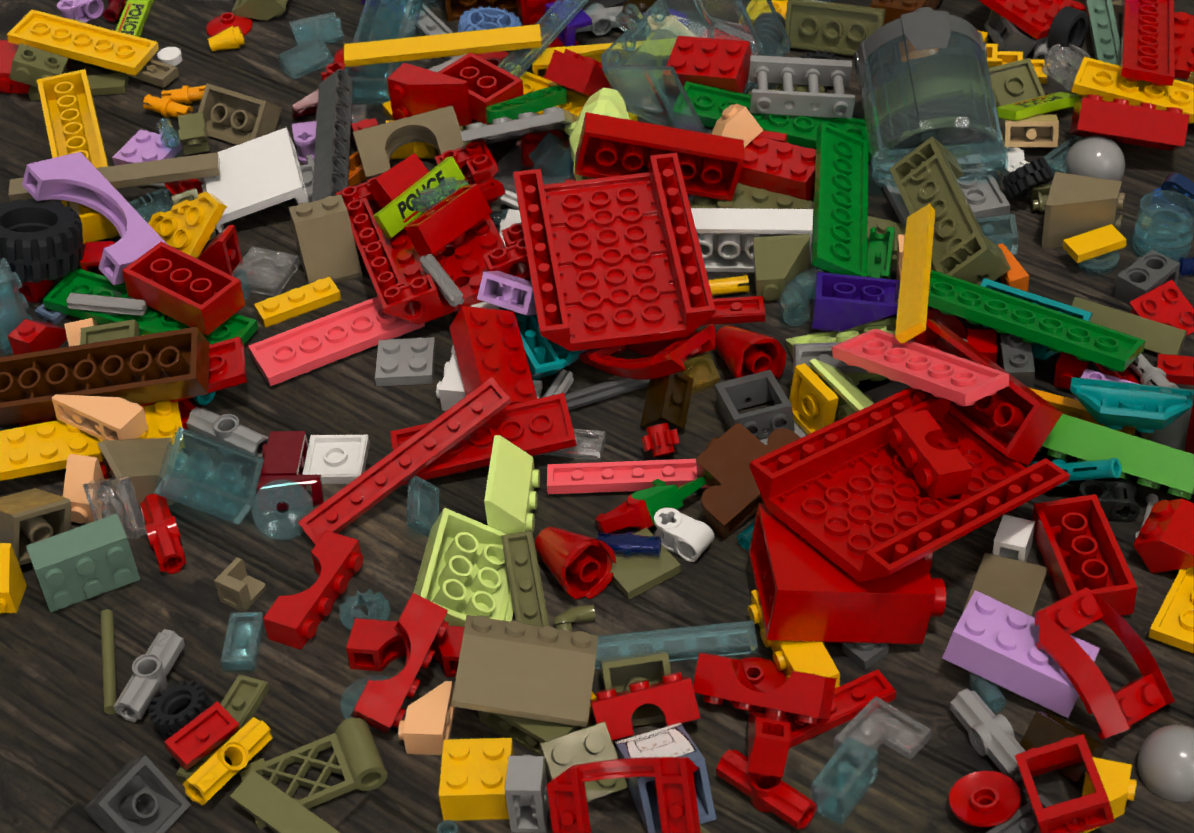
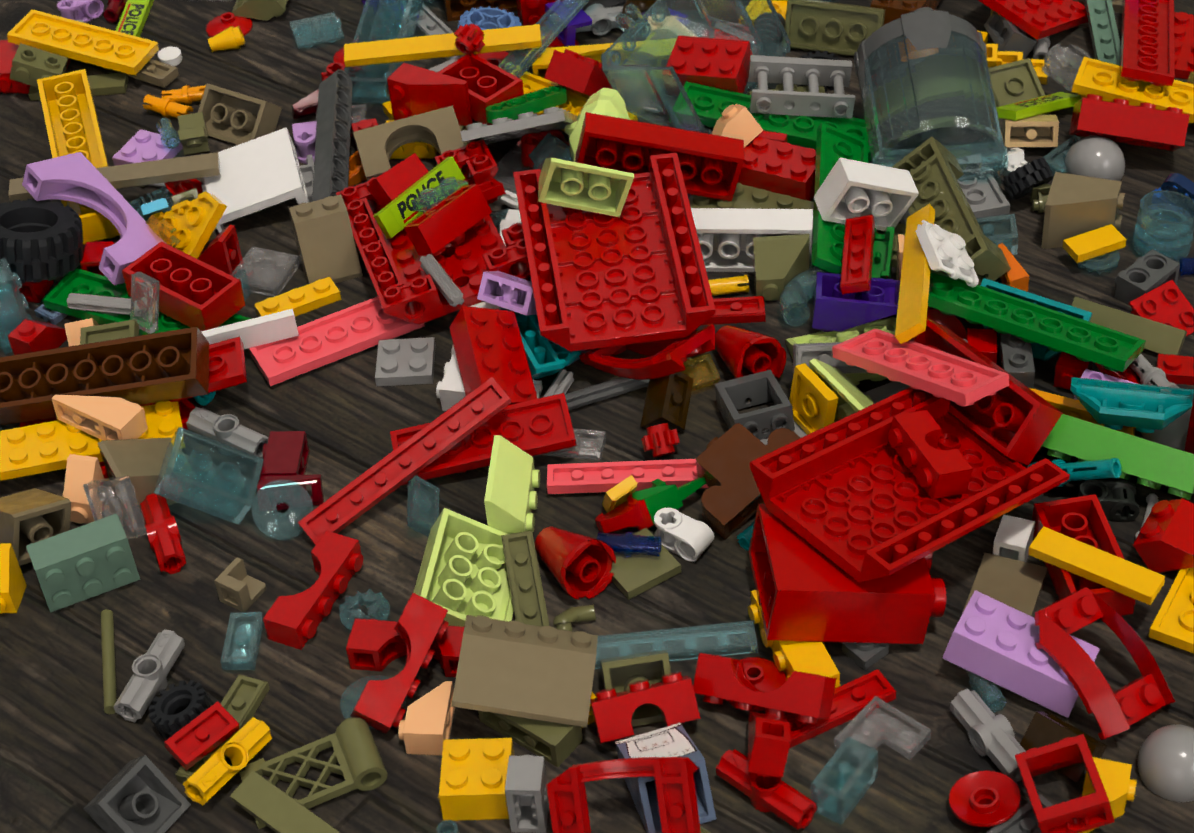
(145, 301): none -> clear plate
(148, 209): none -> medium azure tile
(163, 230): none -> clear yellow plate
(257, 330): none -> white tile
(305, 58): clear light blue slope -> none
(336, 457): white tile -> none
(469, 39): none -> red gear
(582, 747): olive plate -> none
(584, 186): none -> yellowish green slope
(619, 493): none -> yellow tile
(857, 254): none -> red tile
(863, 190): none -> white brick
(946, 253): none -> white plate
(1068, 27): black tyre -> none
(1096, 565): none -> yellow tile

